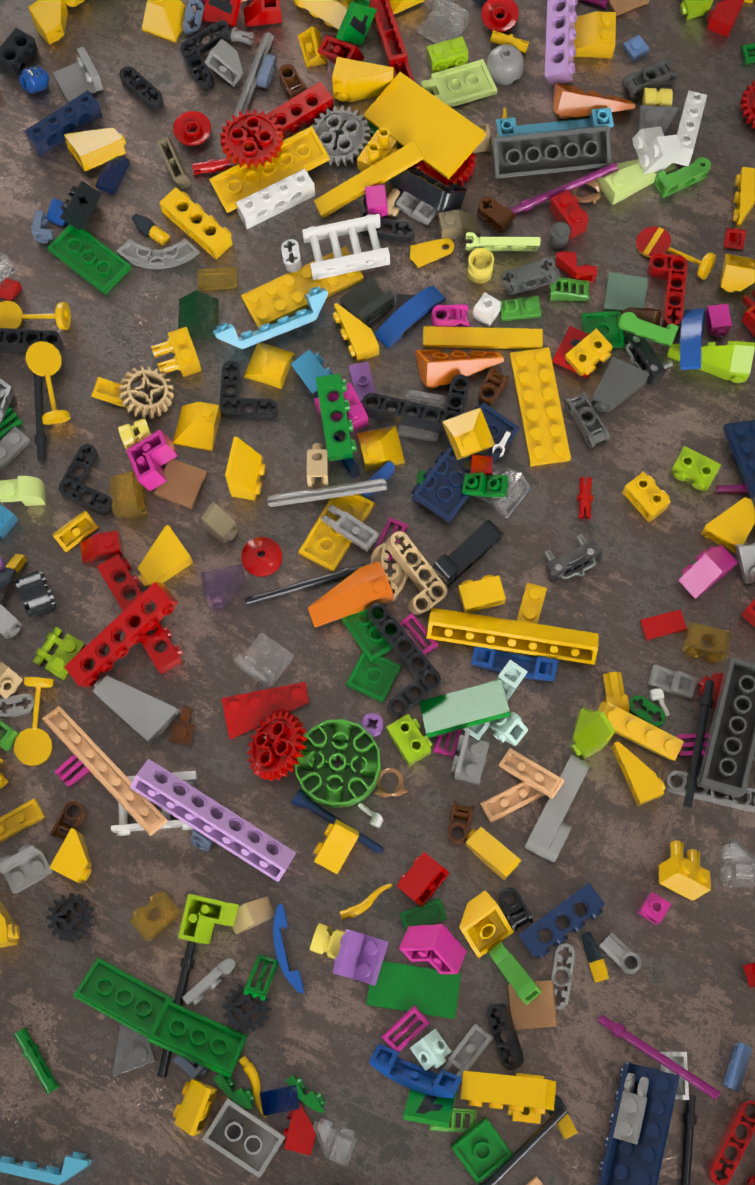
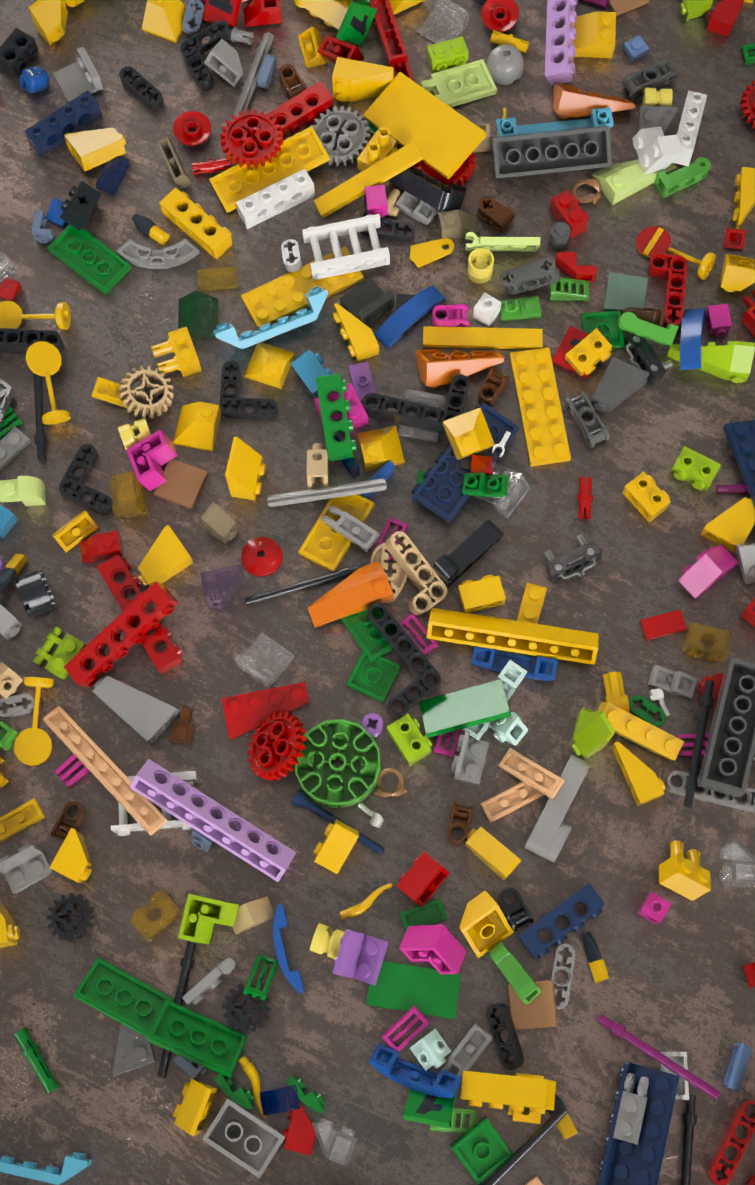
(527, 204): magenta bar -> none
(619, 952): light grey piece -> none

